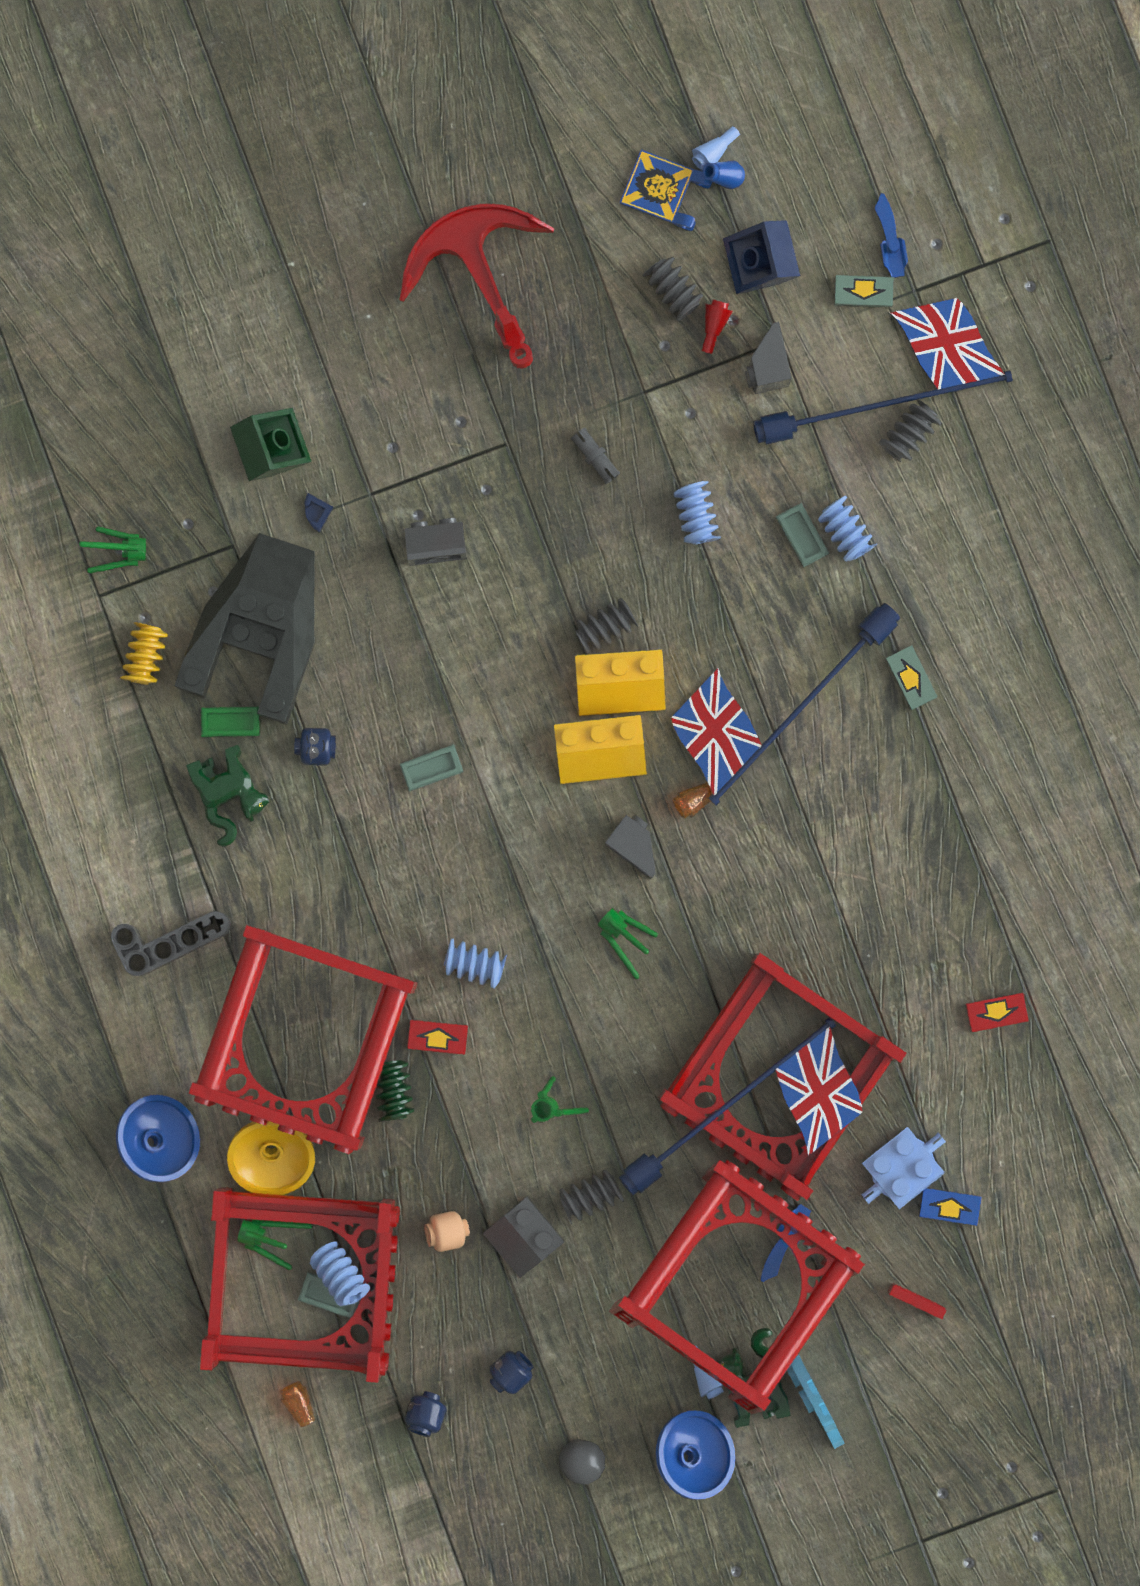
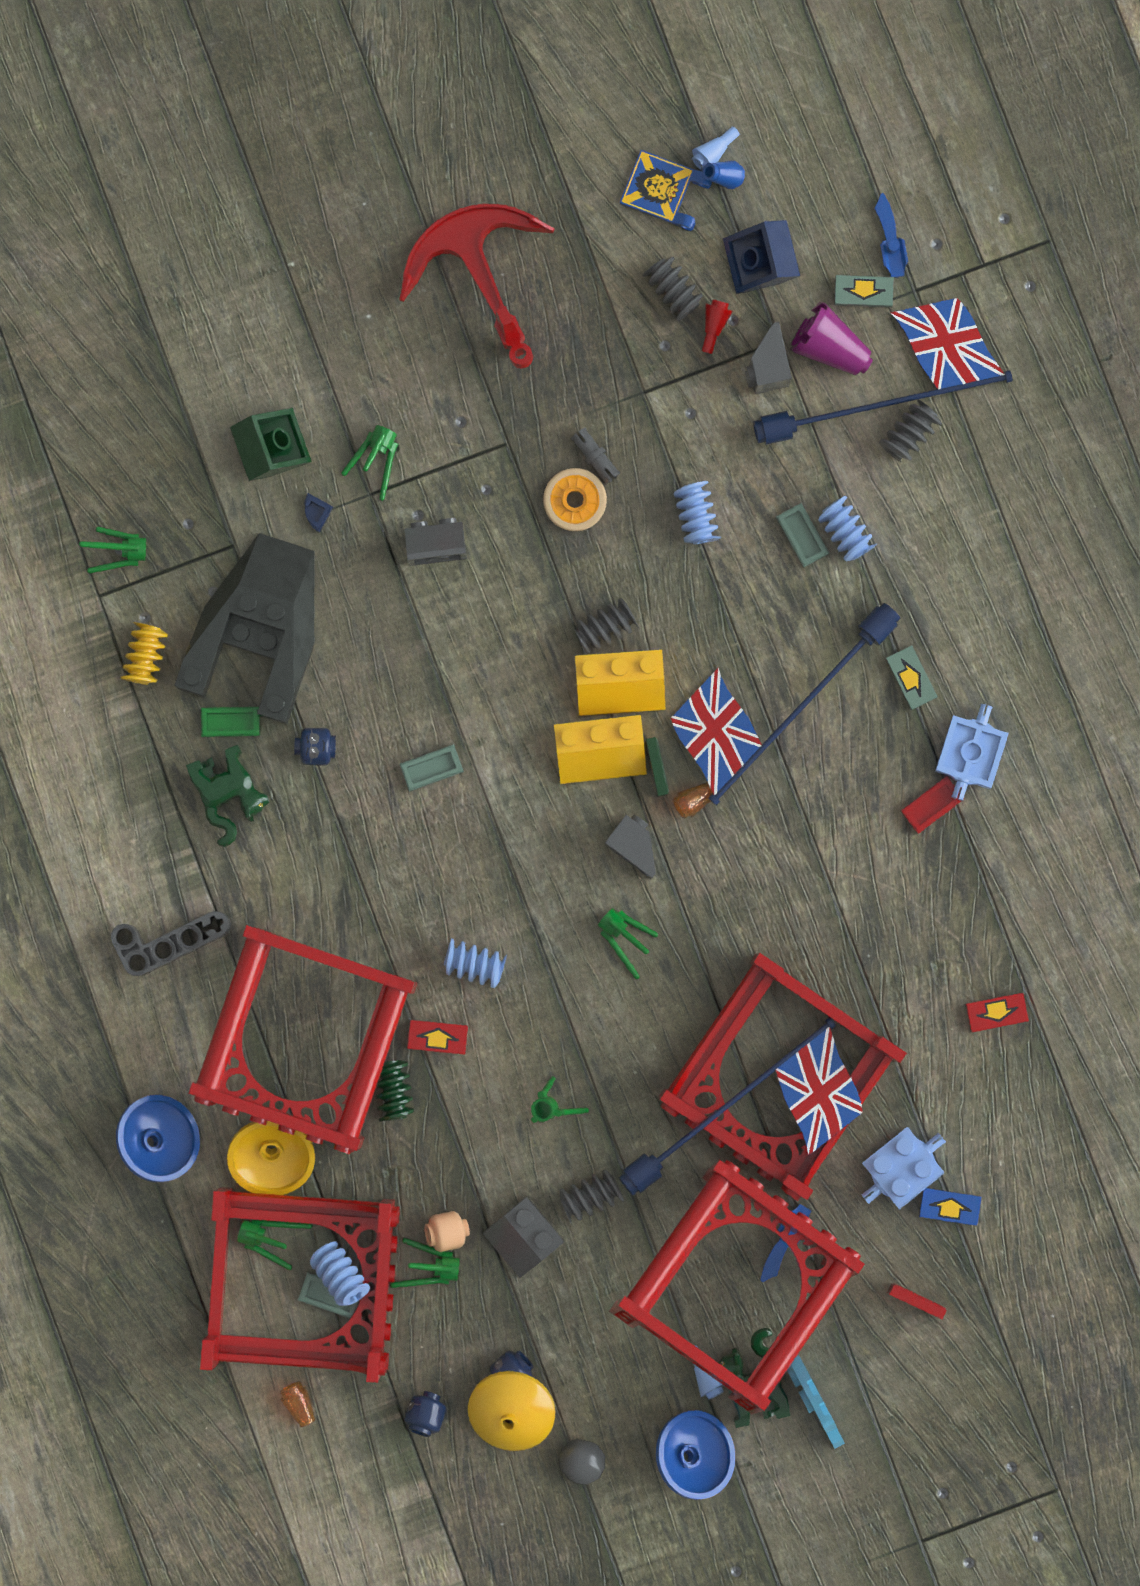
(380, 441): none -> green plant
(445, 1268): none -> green plant
(514, 1398): none -> yellow dish
(574, 481): none -> wheel
(657, 766): none -> dark green tile
(831, 342): none -> magenta cone
(931, 805): none -> red tile
(971, 752): none -> light blue plate

